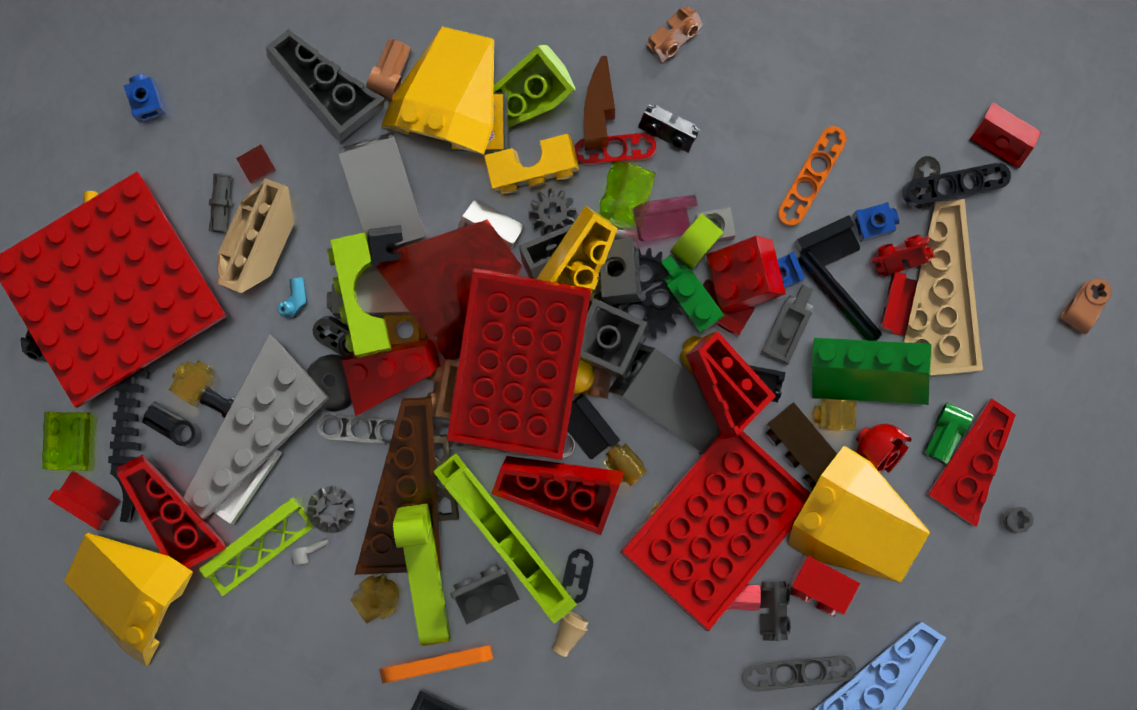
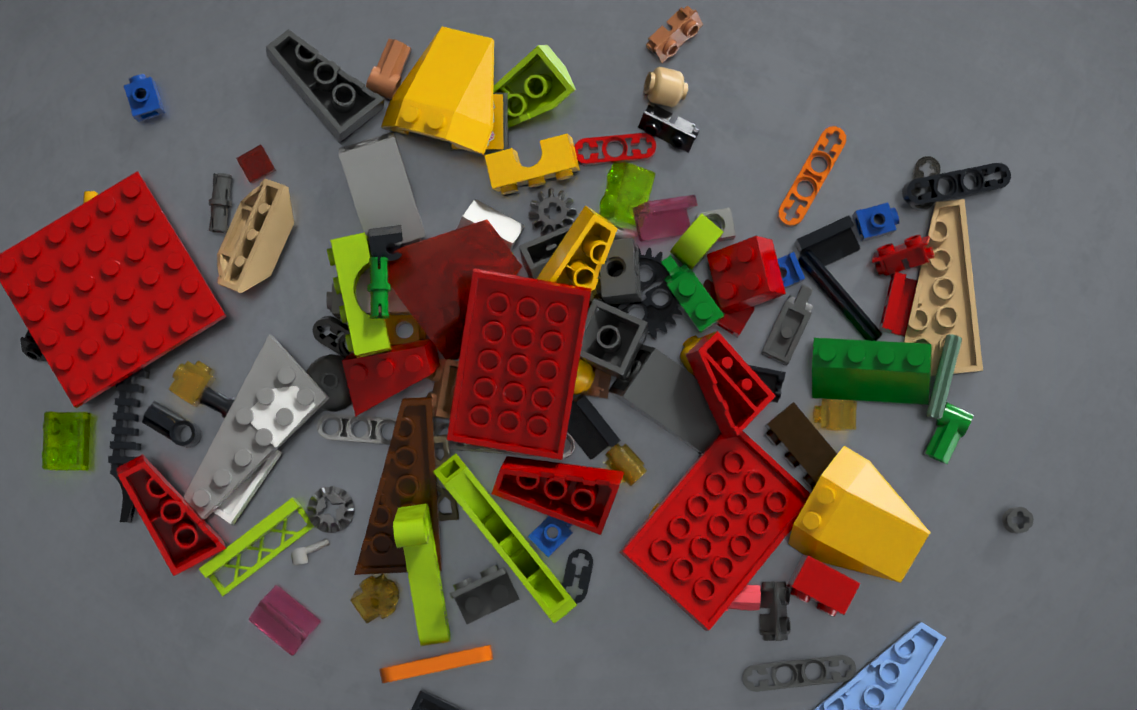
(85, 501): red panel -> none
(126, 590): yellow wedge -> none
(266, 414): none -> white sticker
(284, 620): none -> clear pink panel
(295, 301): medium azure arm -> none
(379, 287): none -> green pin
(546, 544): none -> blue brick
(569, 633): tan cone -> none
(598, 107): reddish brown slope -> none
(665, 86): none -> tan head
(882, 445): red cylinder -> none
(944, 376): none -> sand green axle
(969, 473): red wing -> none
(1006, 135): red panel -> none
(1083, 308): nougat piece -> none

